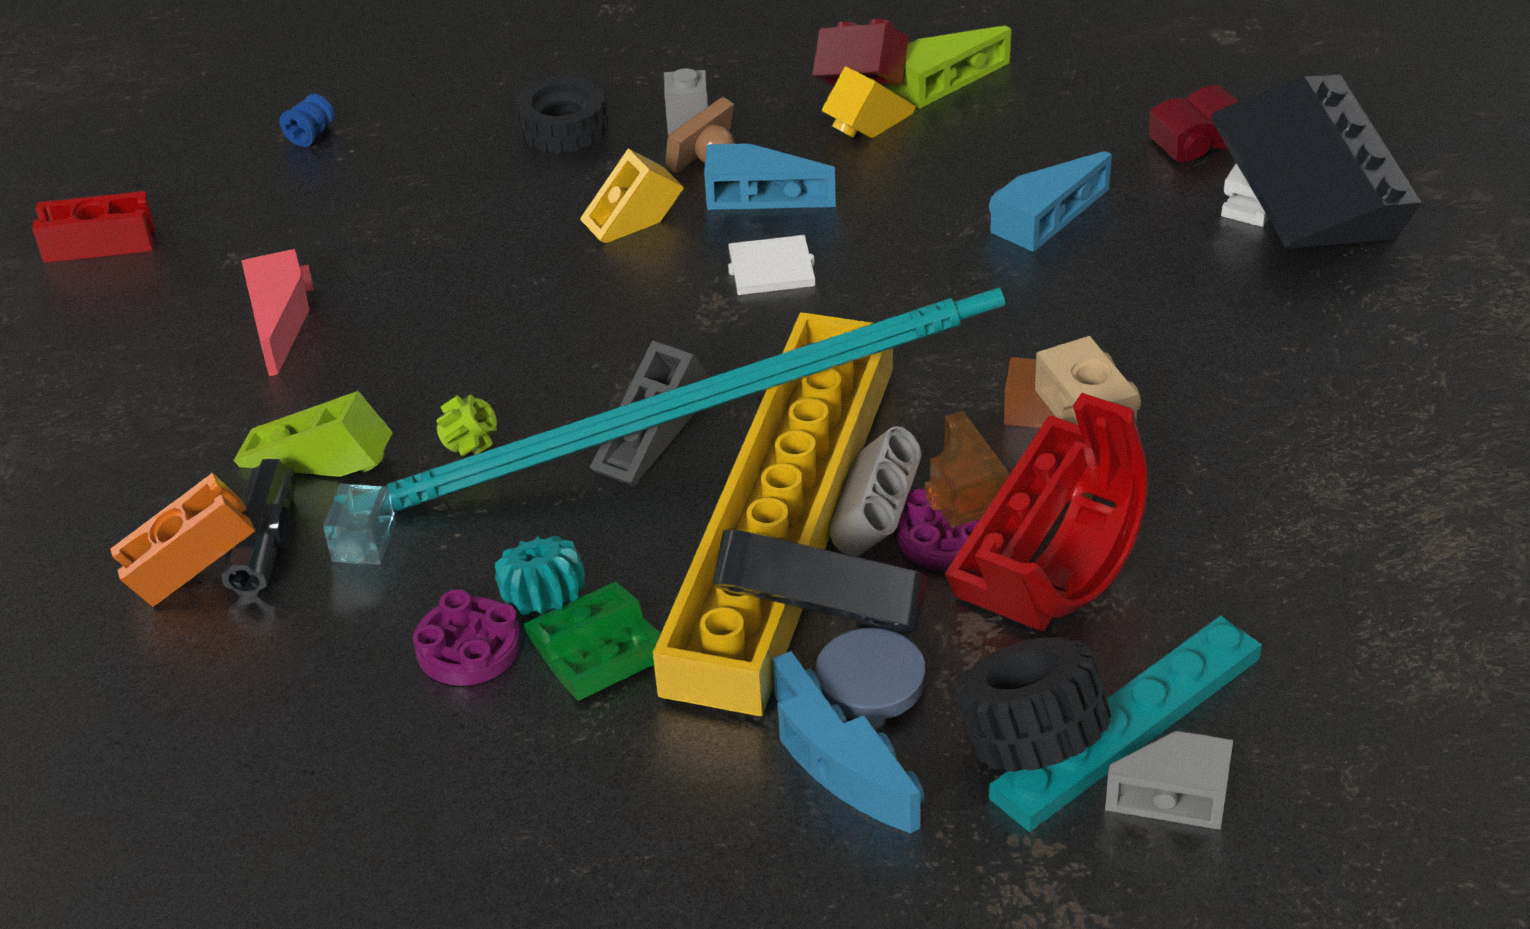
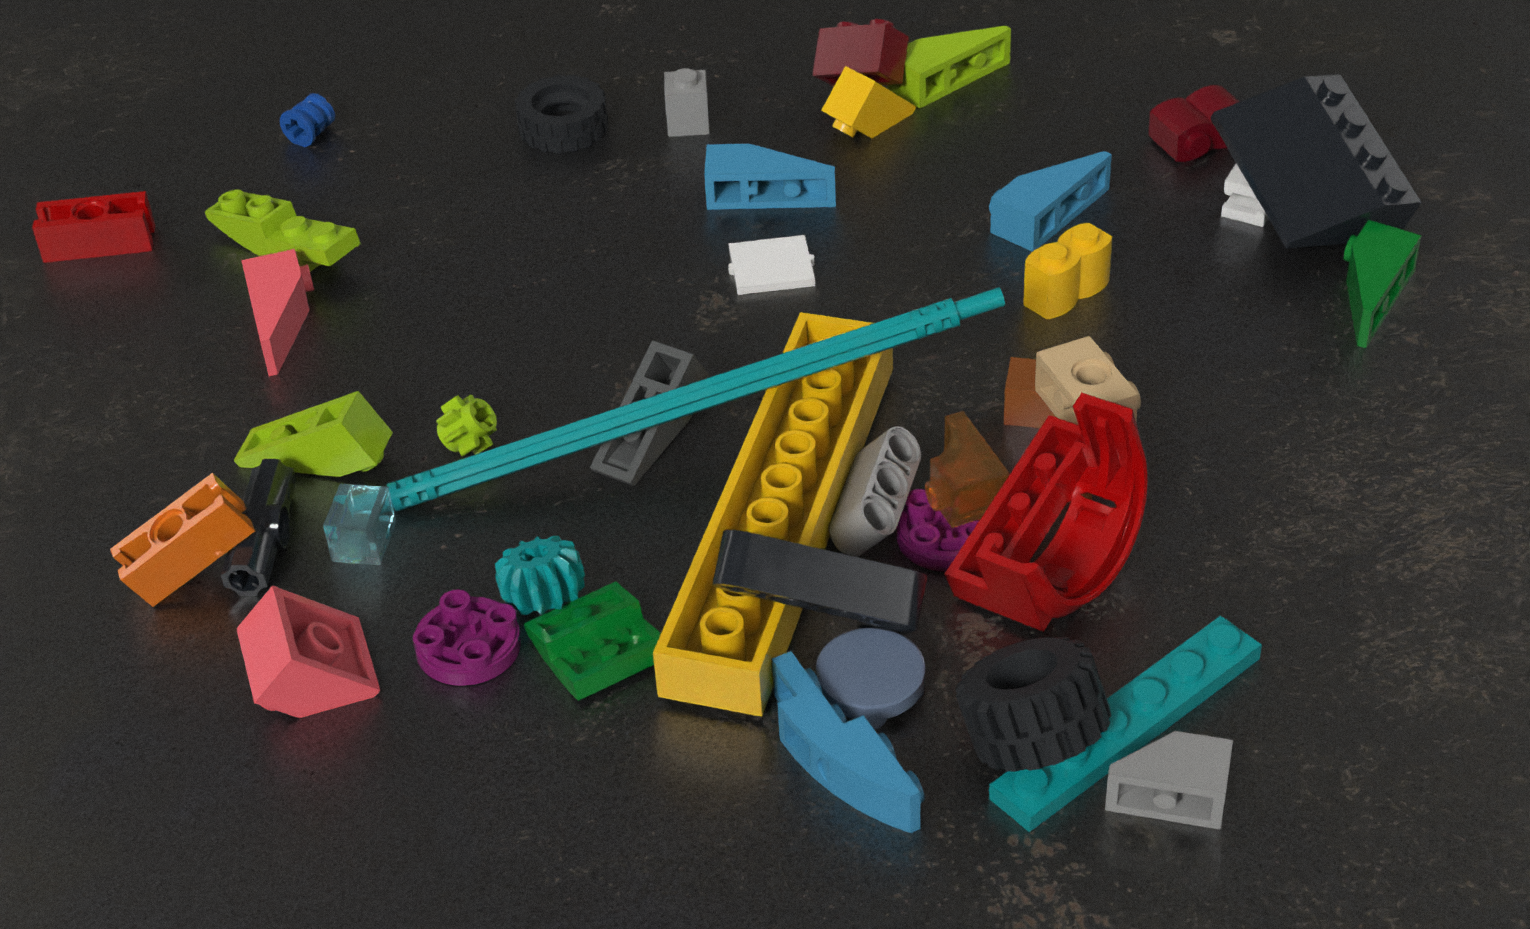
(271, 226): none -> lime slope
(305, 655): none -> coral slope
(631, 198): yellow slope -> none
(705, 128): medium nougat tile -> none
(1067, 270): none -> yellow brick
(1378, 271): none -> green slope

